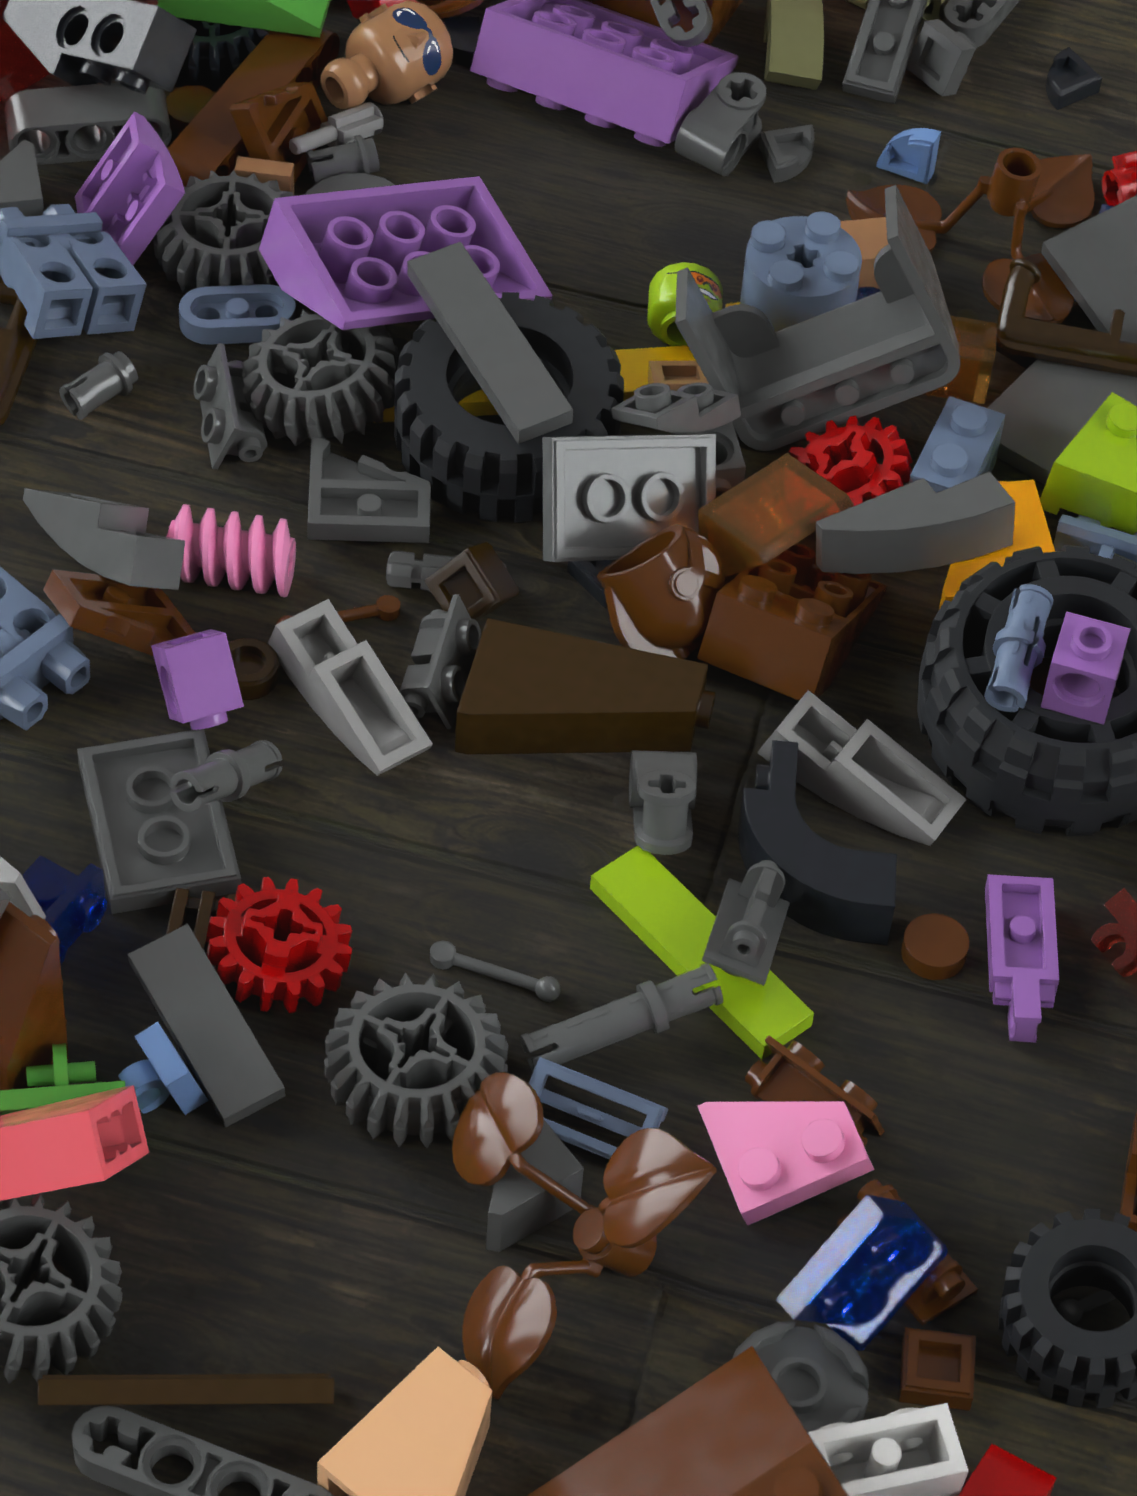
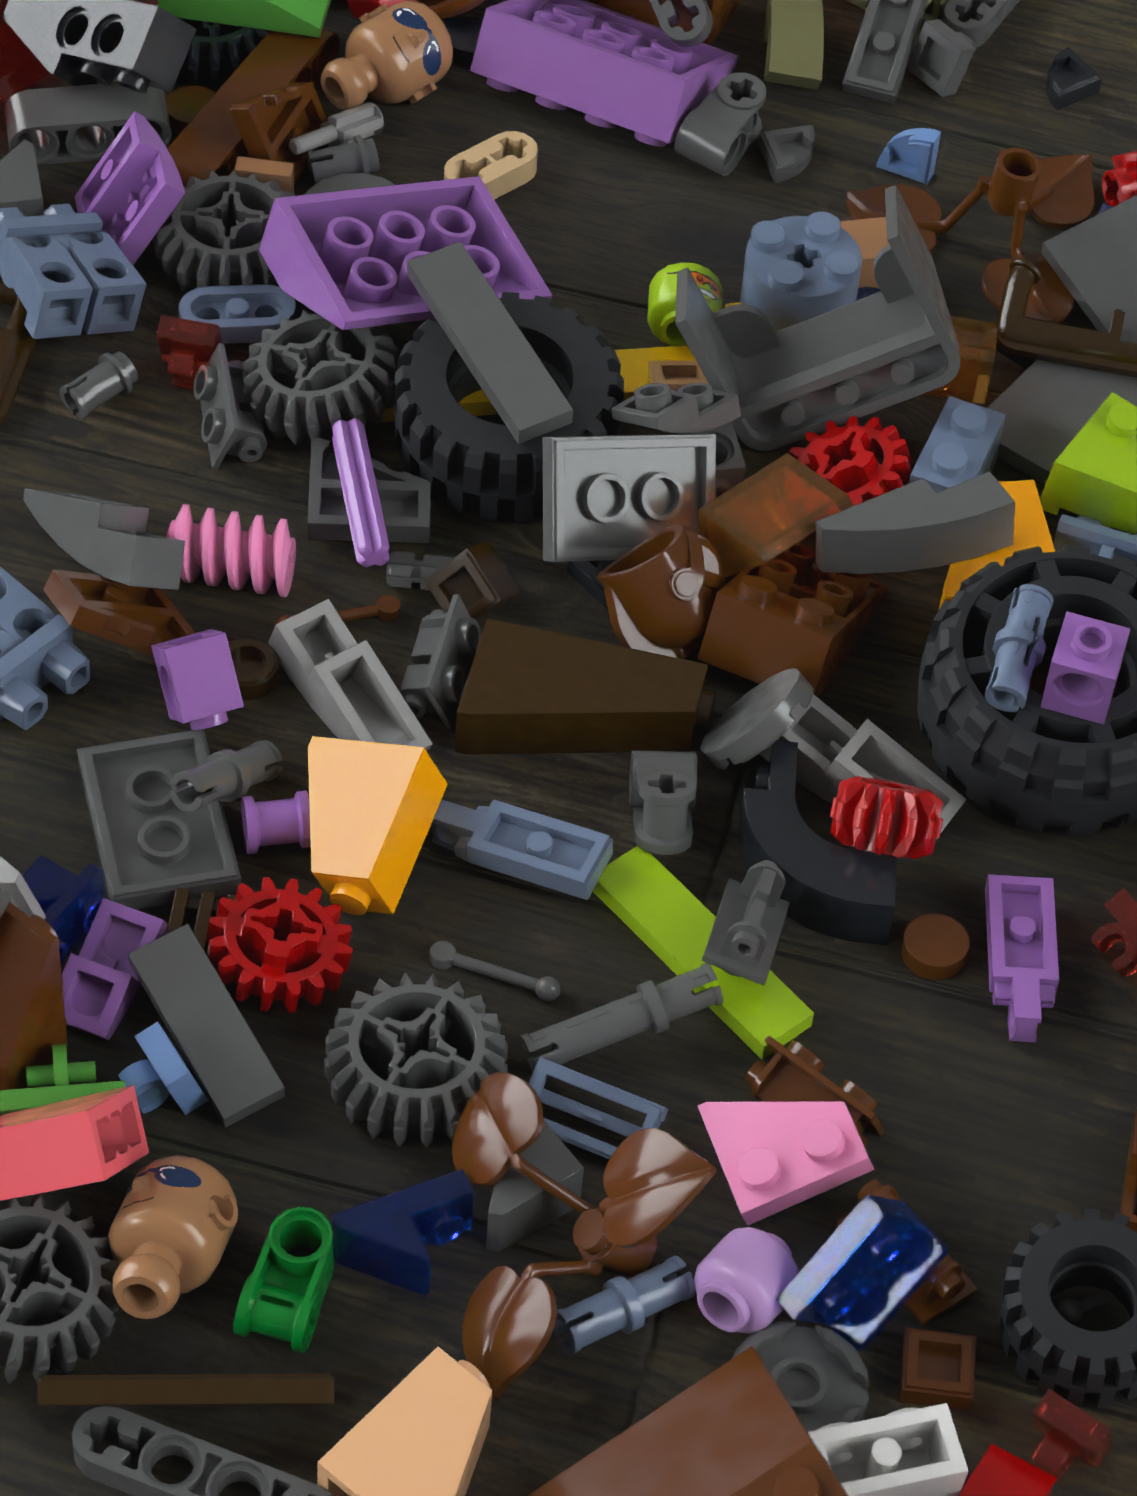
(100, 980): none -> medium lavender slope
(169, 1233): none -> medium nougat piece
(186, 347): none -> clear red tile
(275, 822): none -> medium lavender bush
(287, 1291): none -> green piece
(360, 493): none -> medium lavender axle
(369, 818): none -> light orange slope
(390, 1233): none -> clear blue slope
(500, 161): none -> tan beam
(524, 845): none -> sand blue hinge
(623, 1304): none -> sand blue pin
(743, 1279): none -> lavender head
(756, 719): none -> dark grey tile
(886, 817): none -> red gear
(1068, 1434): none -> clear red tile

